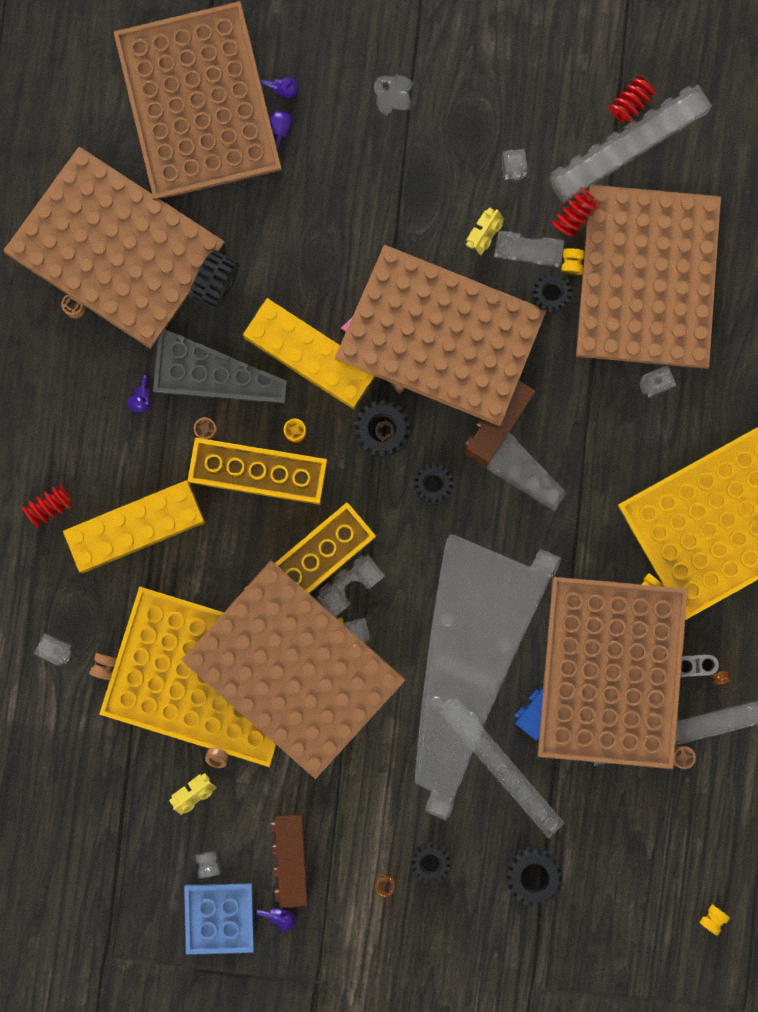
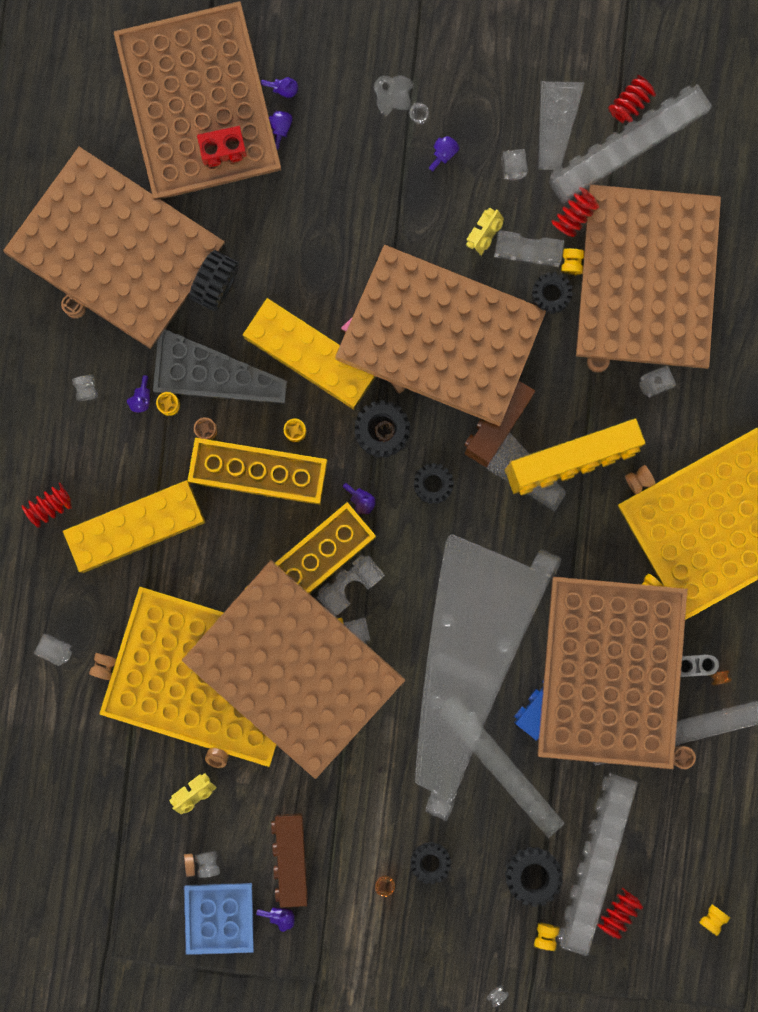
(85, 388): none -> clear wheel
(167, 400): none -> yellow wheel
(189, 865): none -> medium nougat tile
(221, 139): none -> red brick
(363, 500): none -> dark purple piece
(413, 116): none -> clear bush
(445, 149): none -> dark purple piece
(497, 996): none -> clear bush
(546, 936): none -> yellow wheel
(557, 115): none -> clear wing
(574, 456): none -> yellow brick
(598, 365): none -> medium nougat tile
(598, 864): none -> clear brick
(620, 914): none -> red piece
(641, 479): none -> medium nougat wheel

